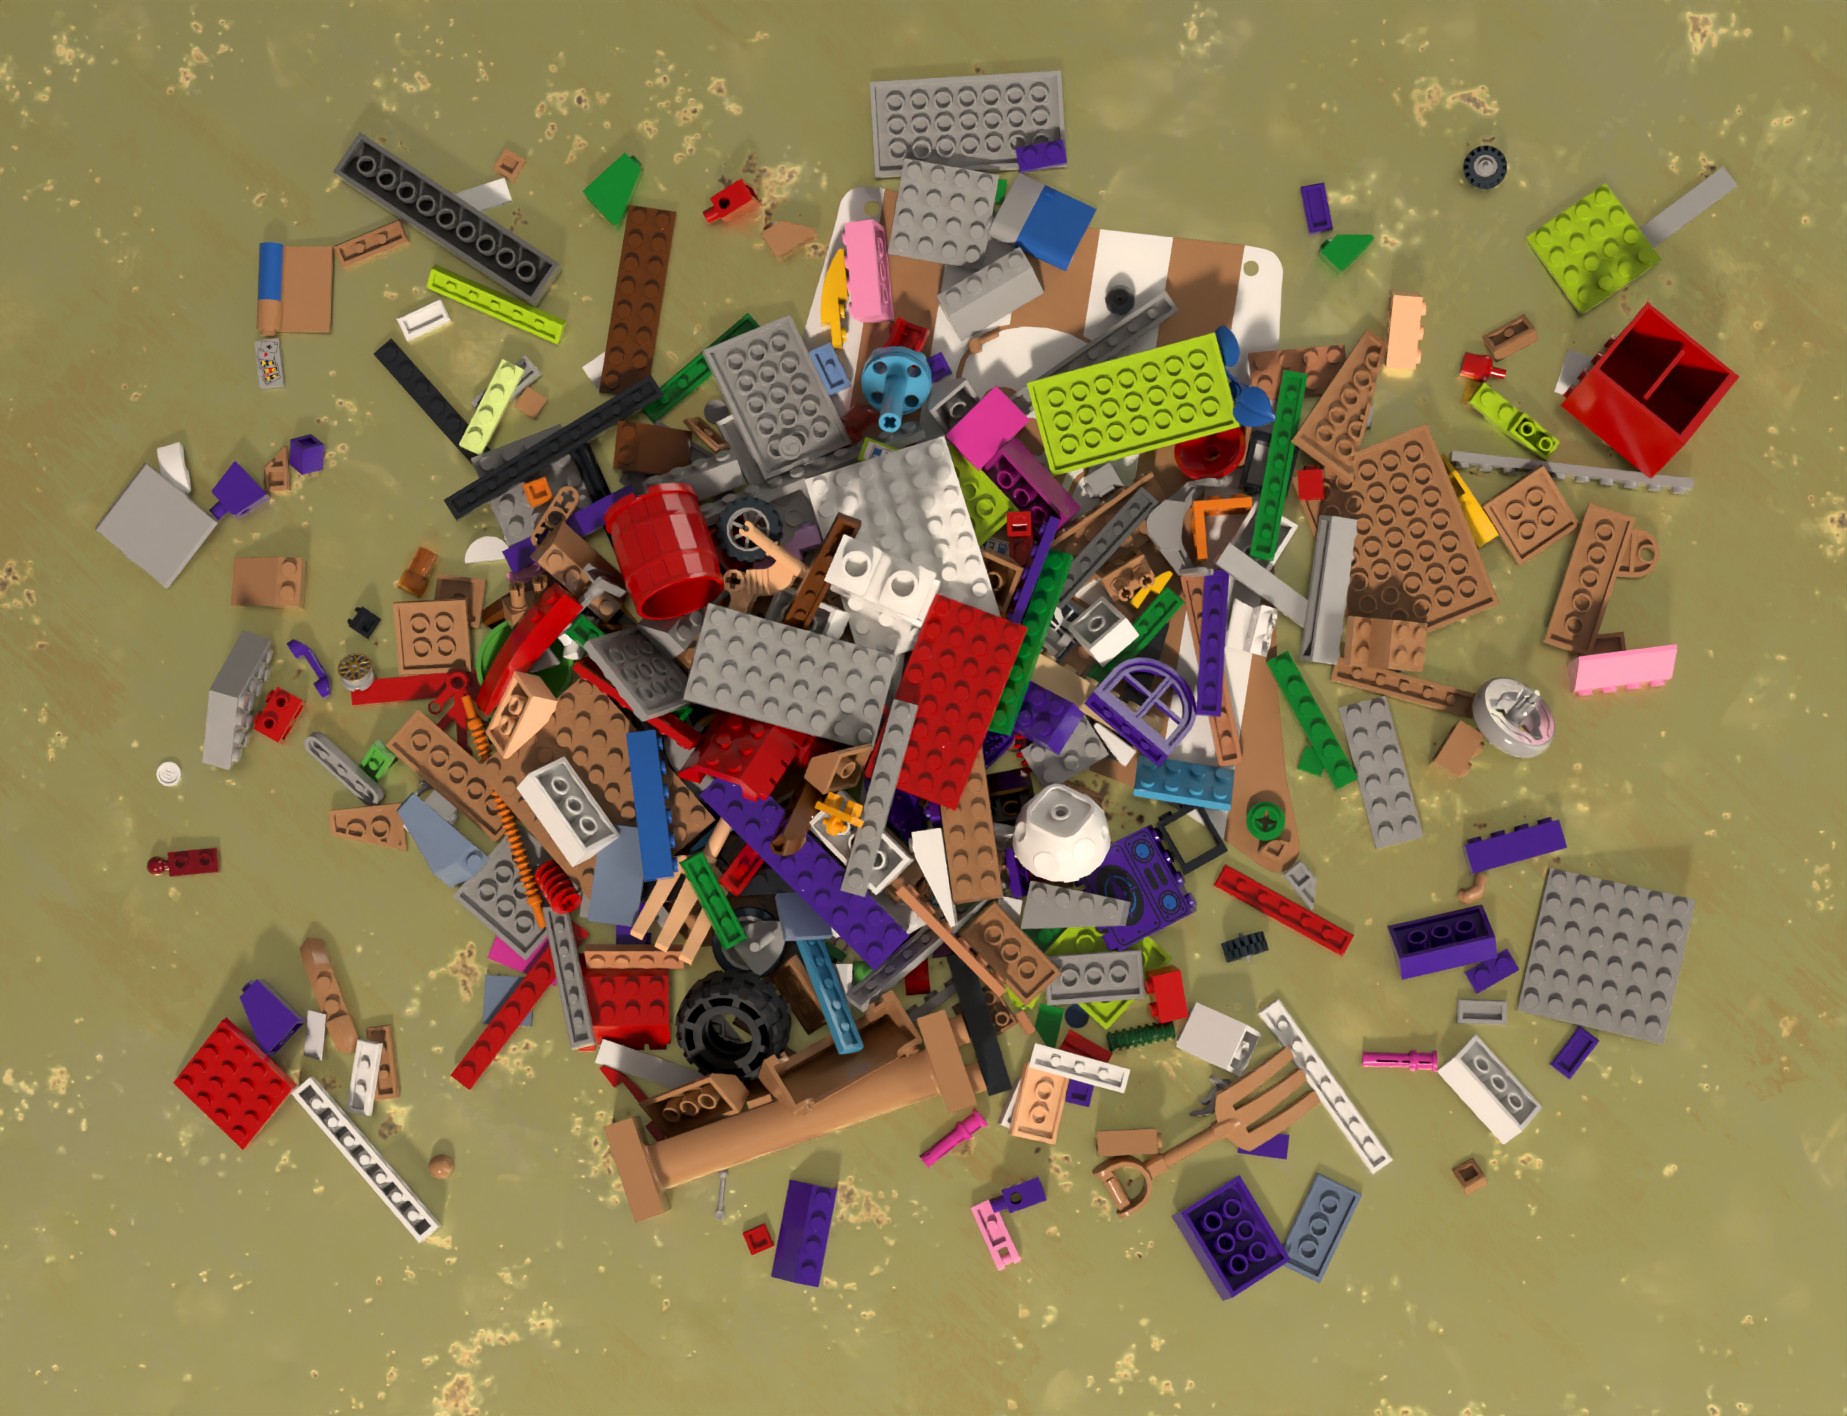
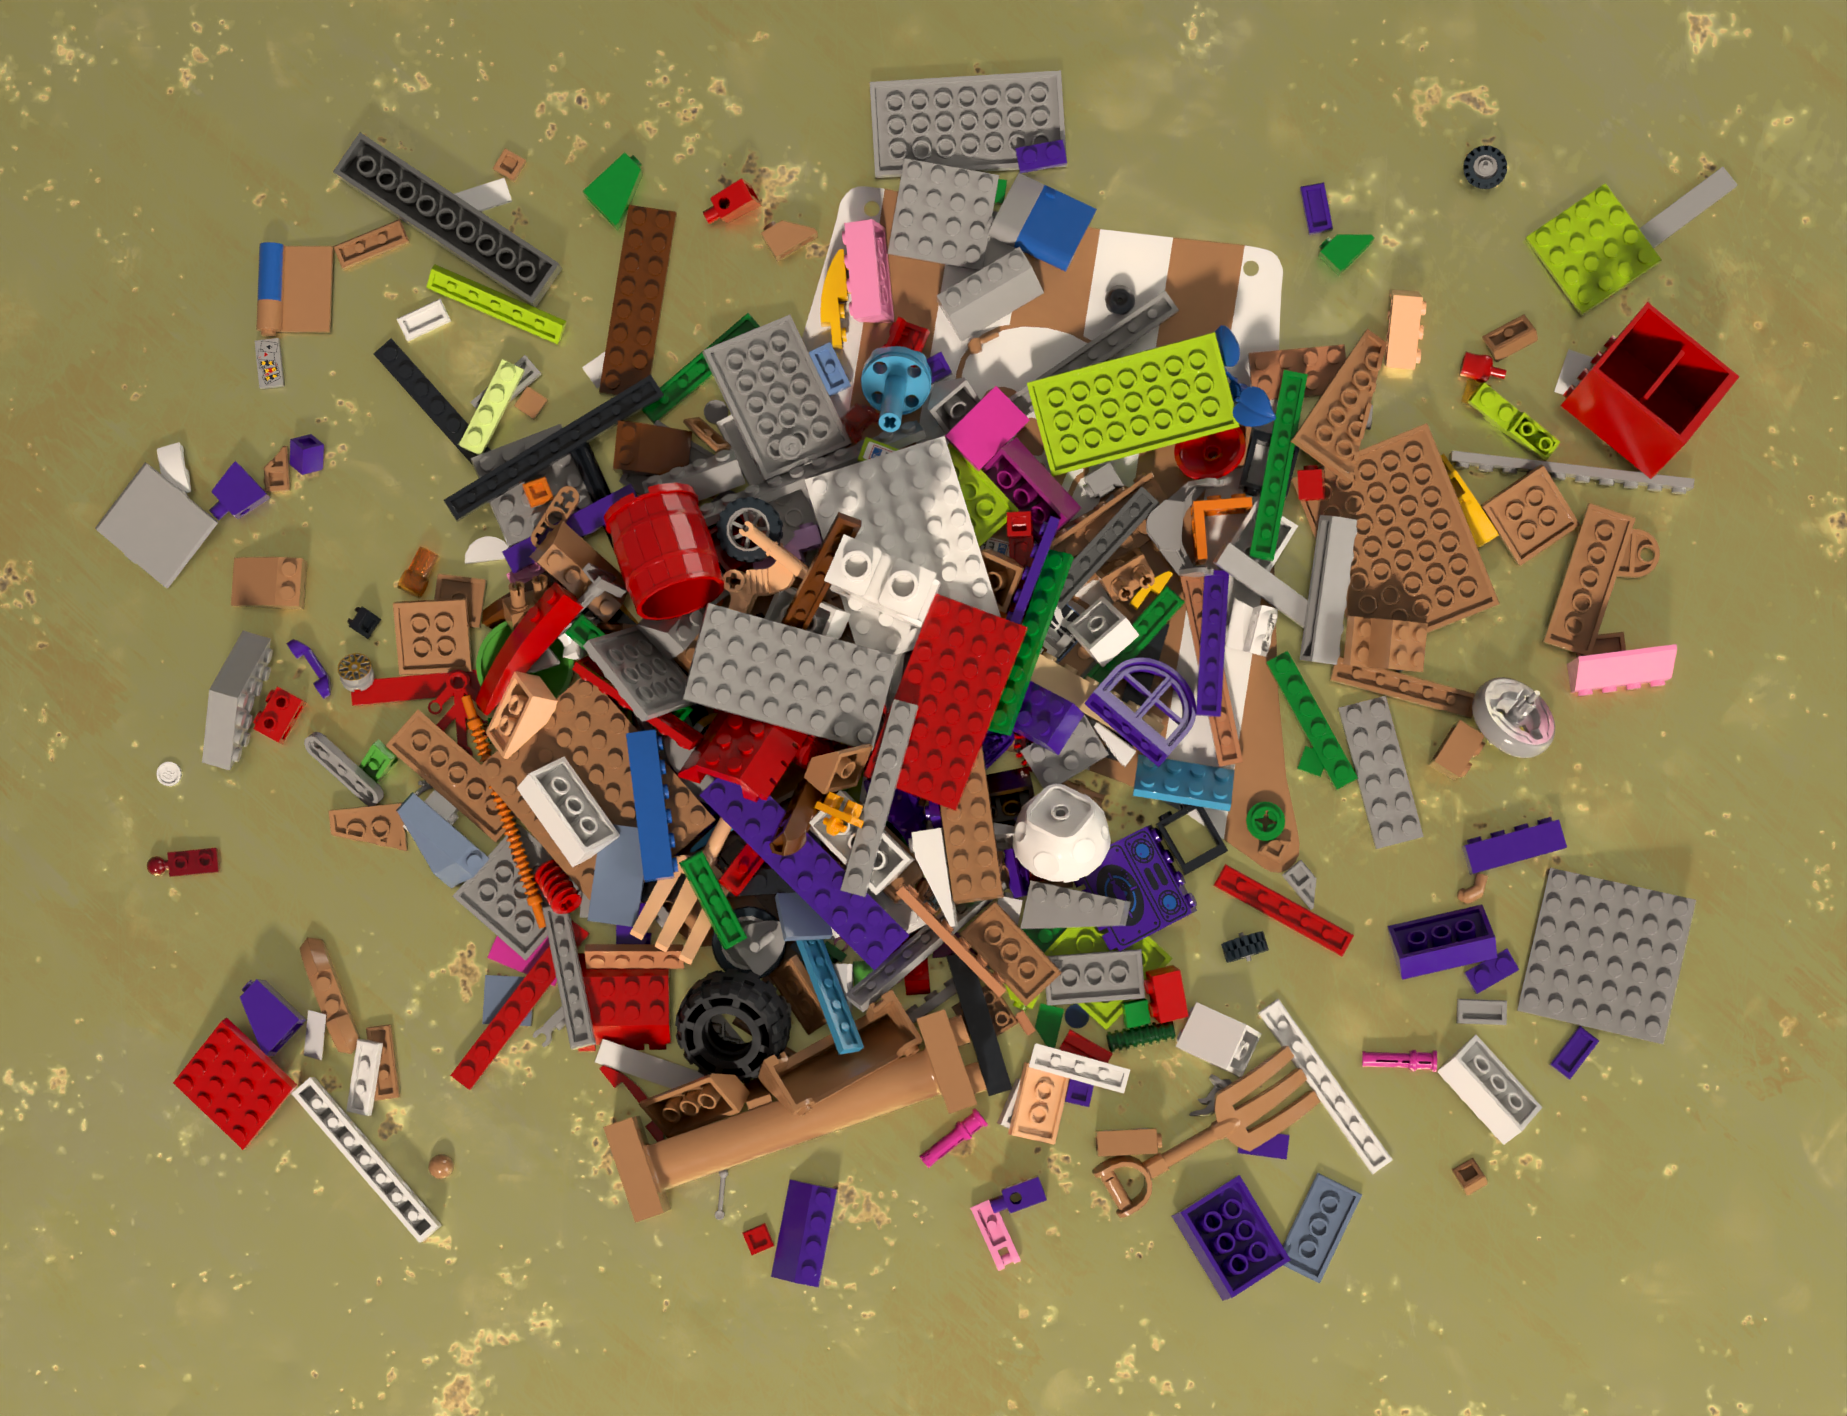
(556, 1021): none -> light grey plate
(1136, 1013): none -> green tile

